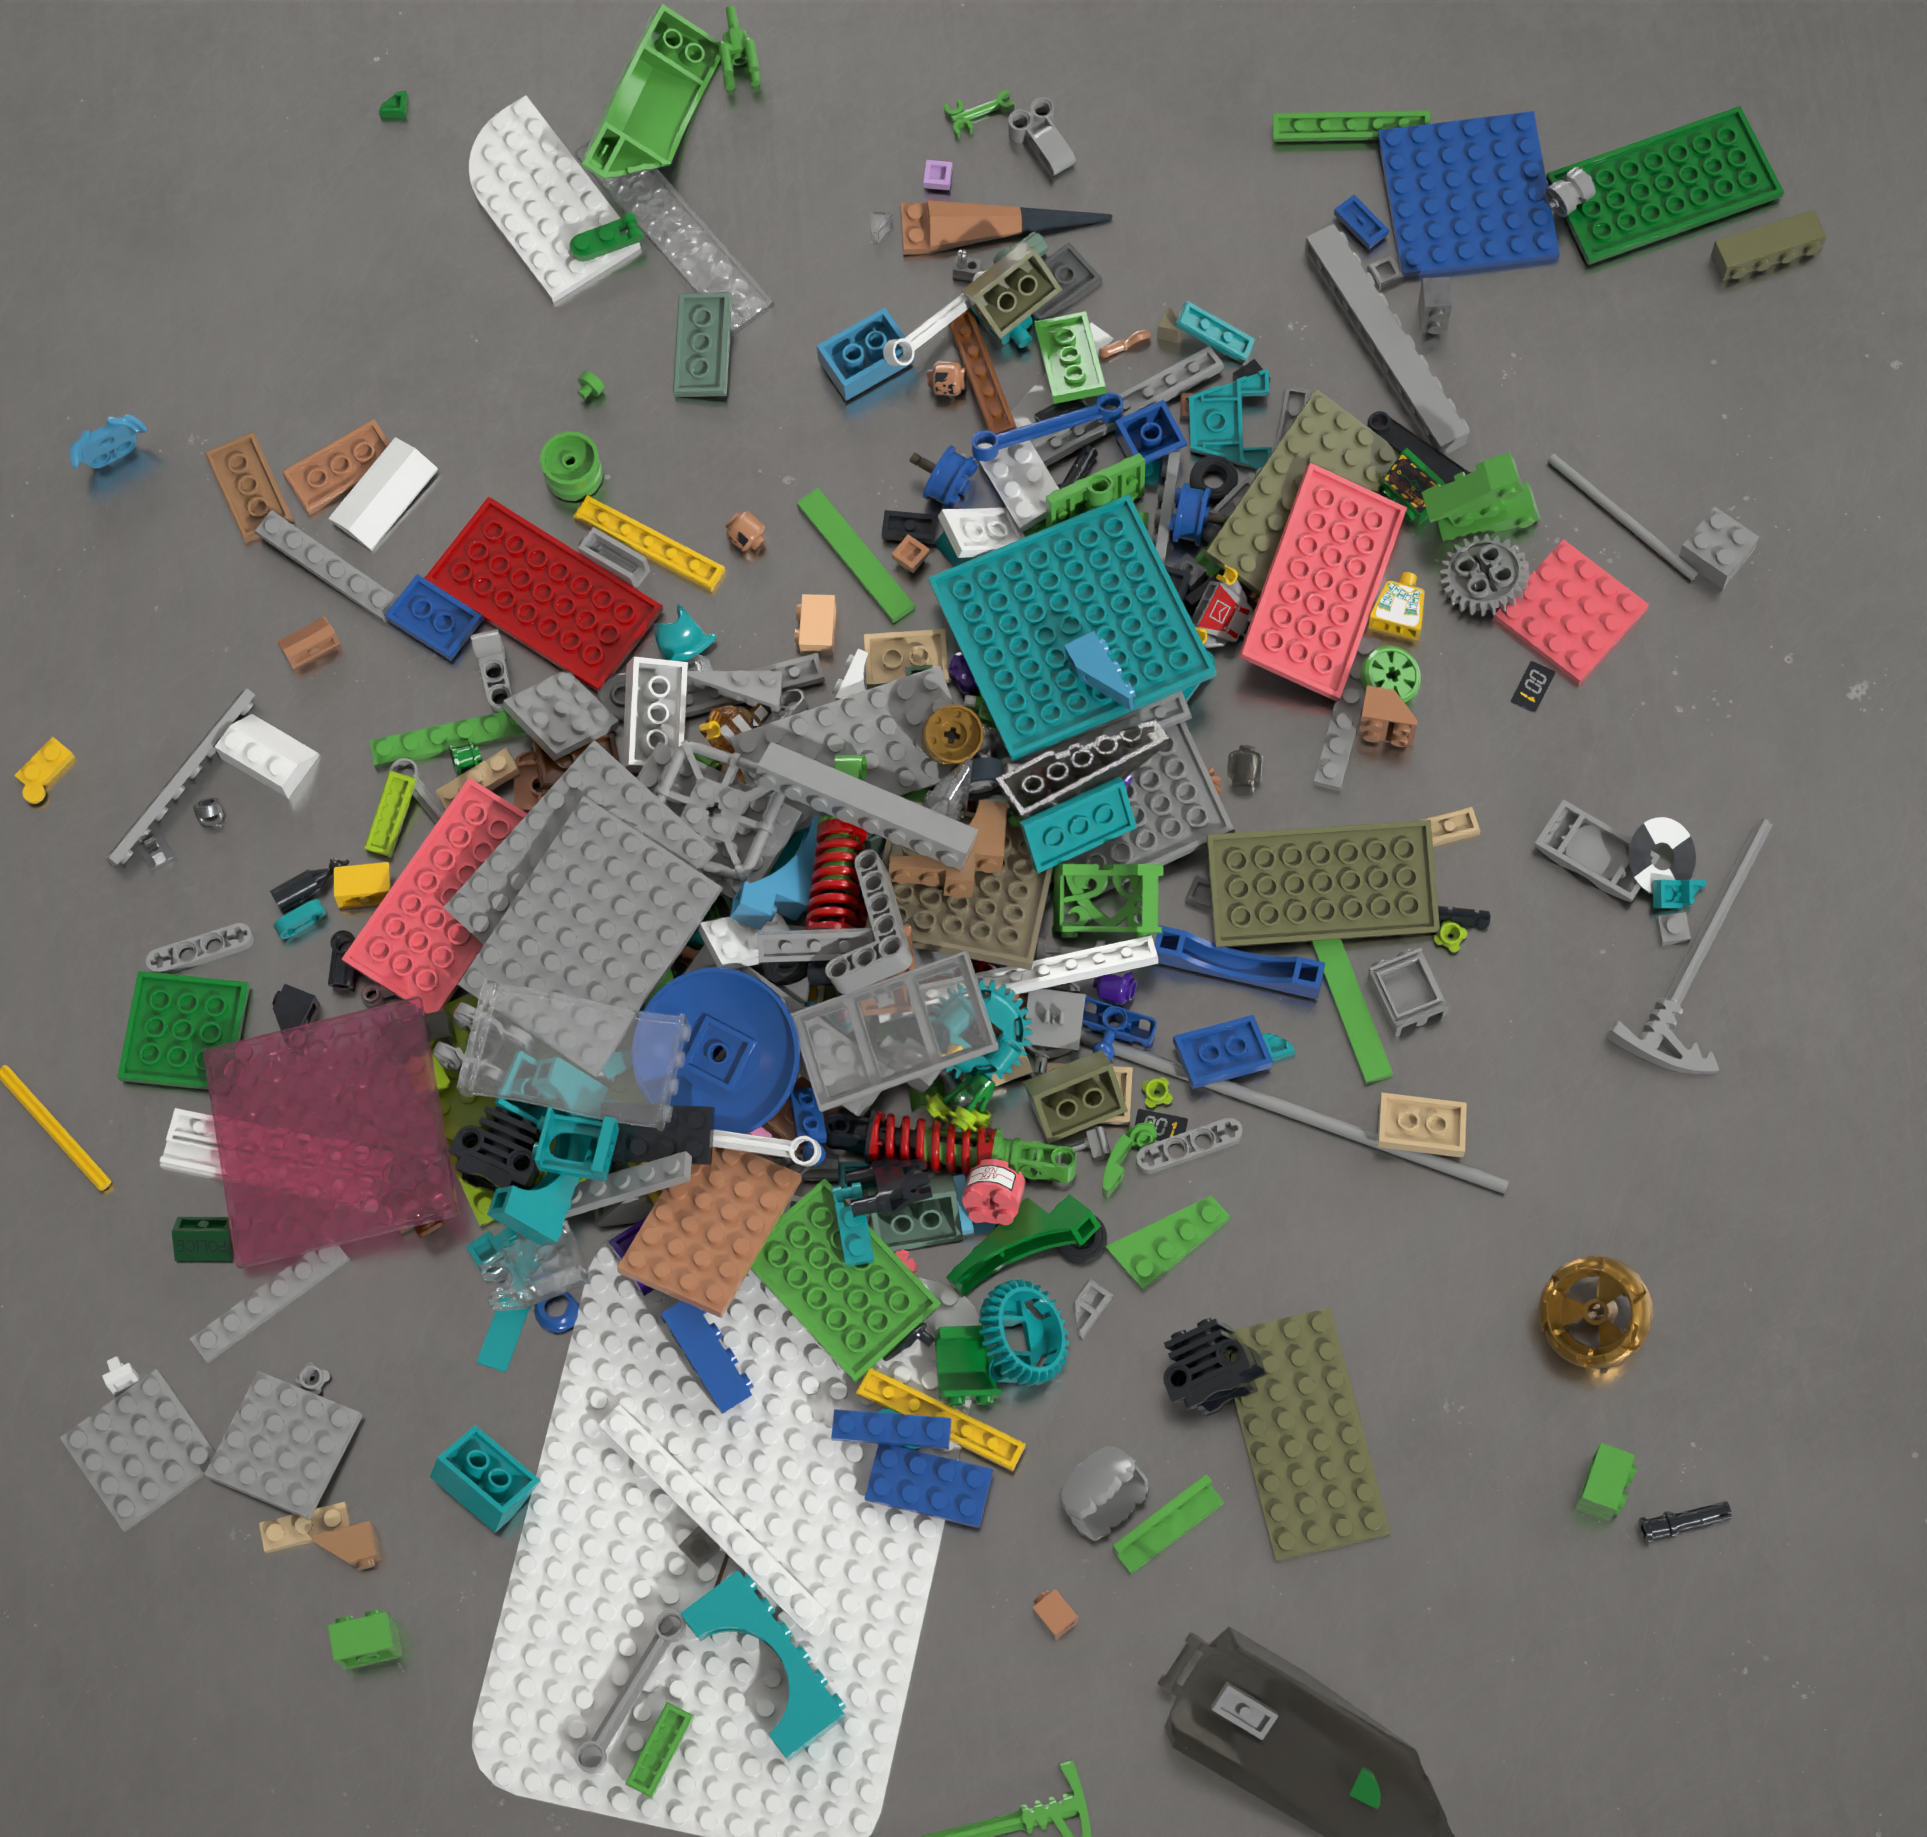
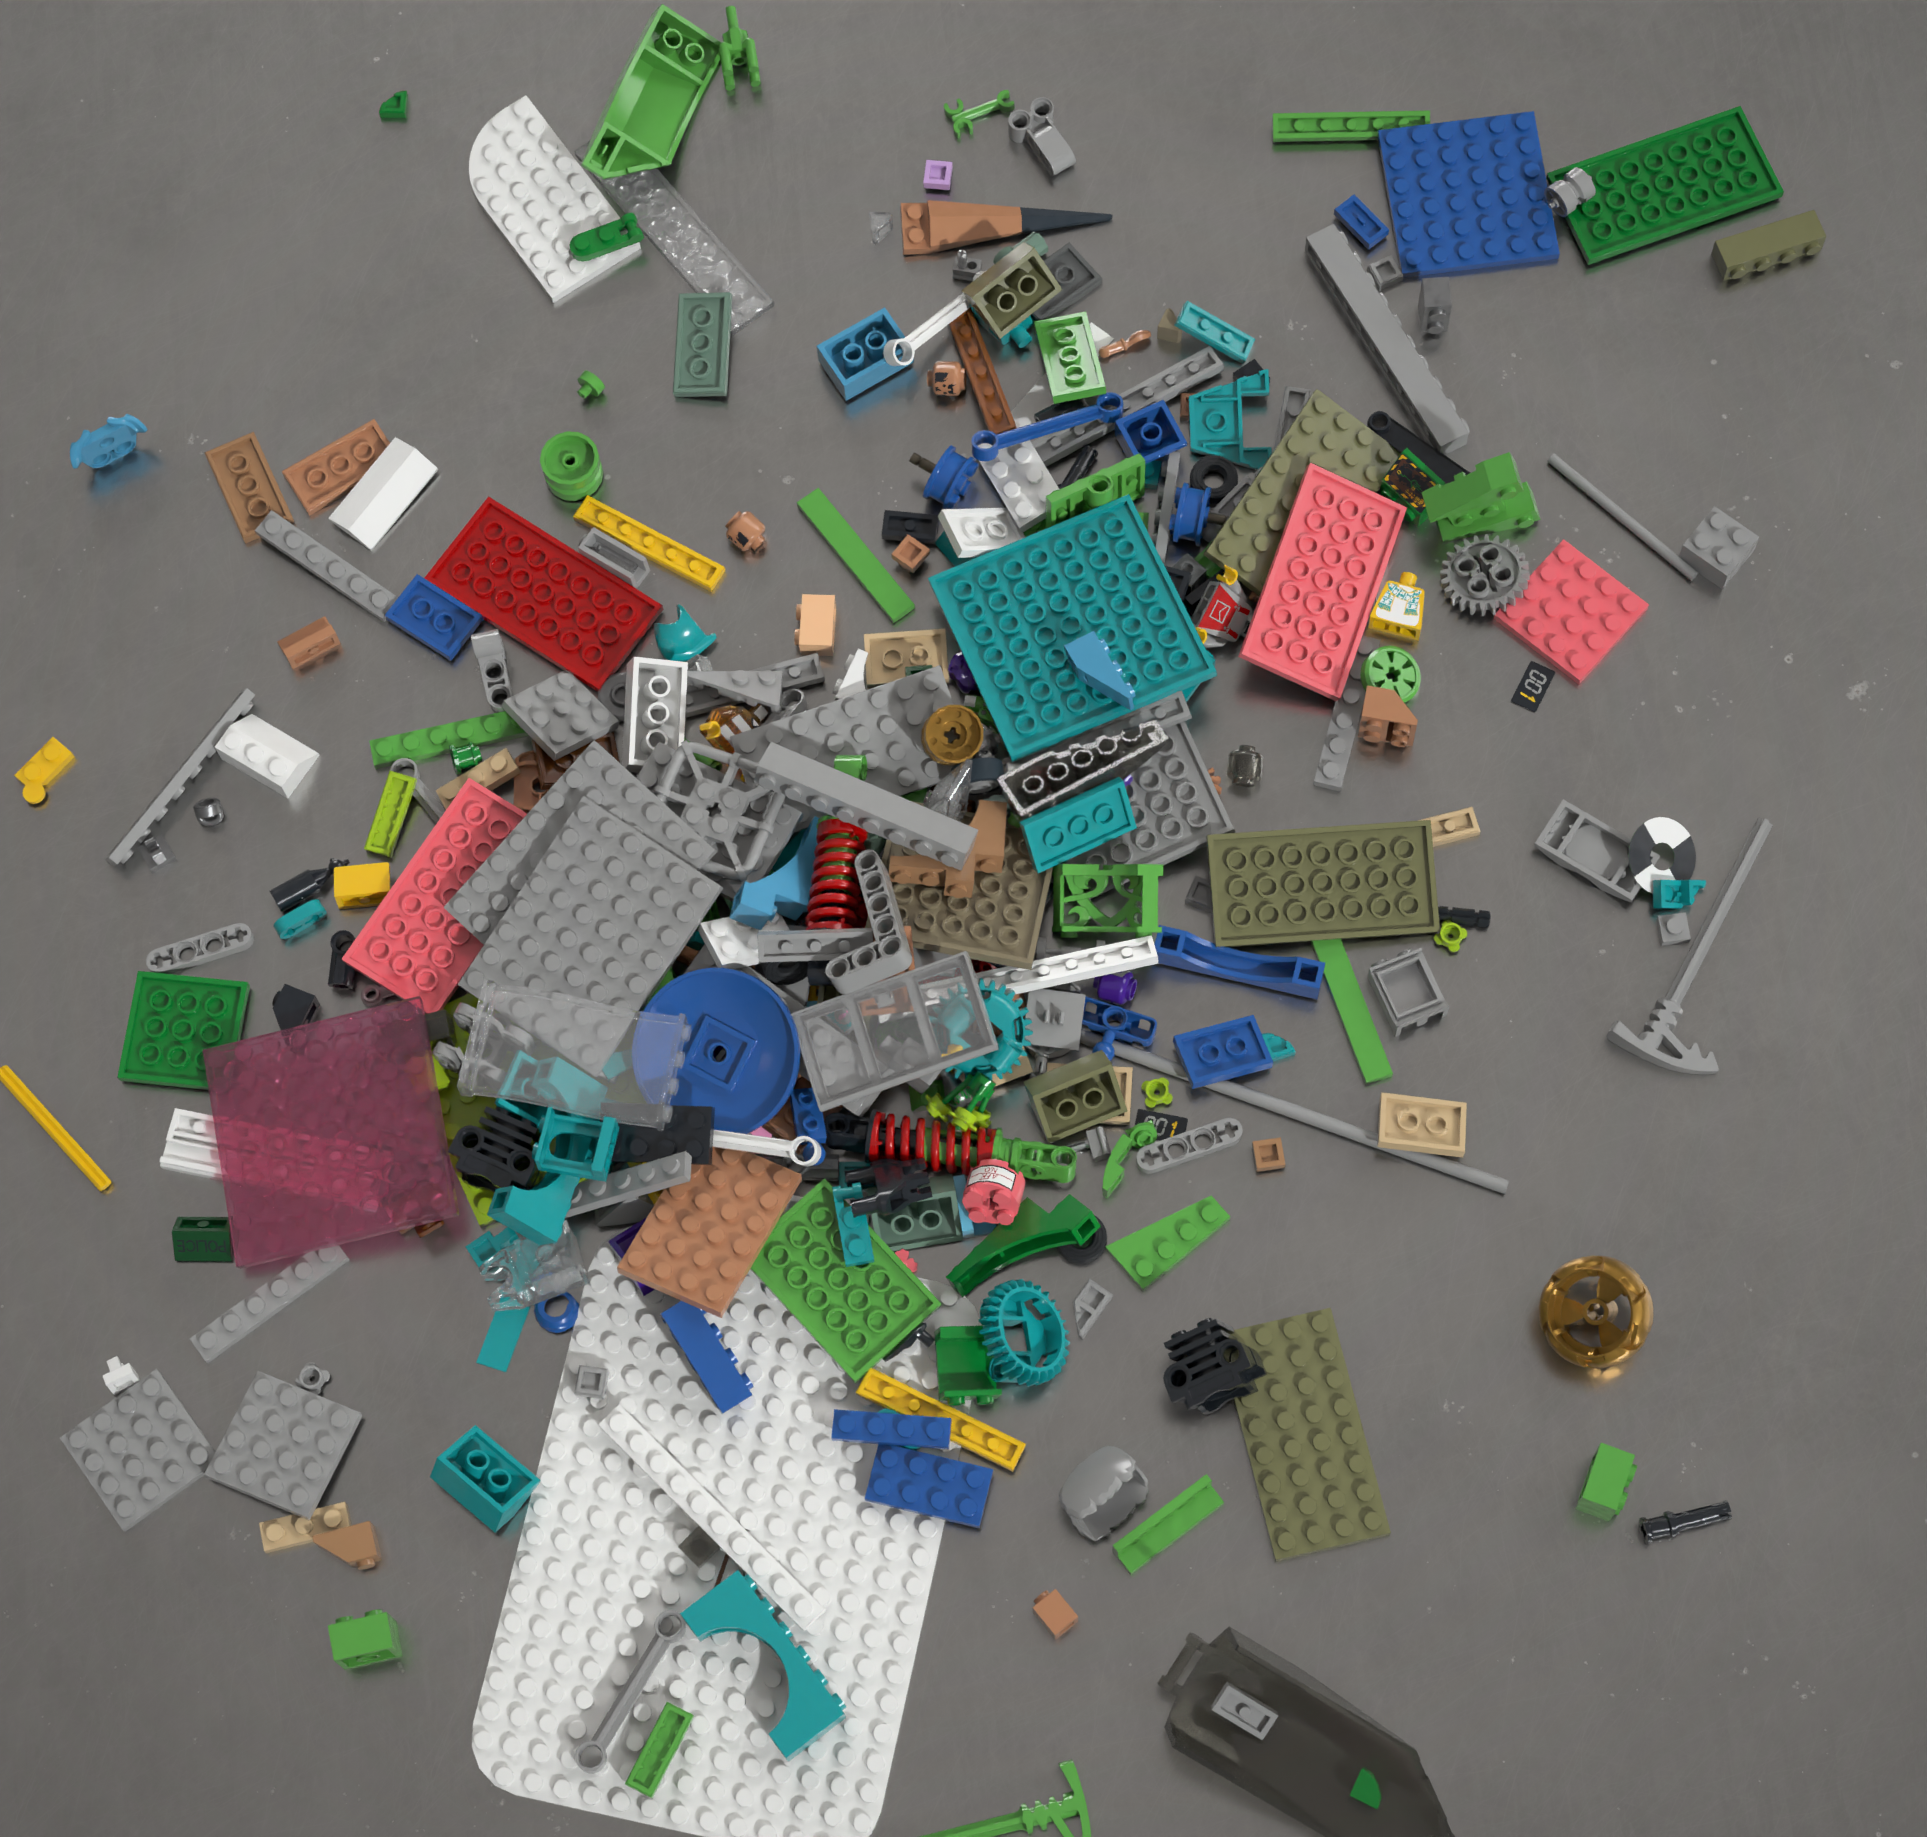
(591, 1382): none -> light grey tile
(1268, 1154): none -> medium nougat plate

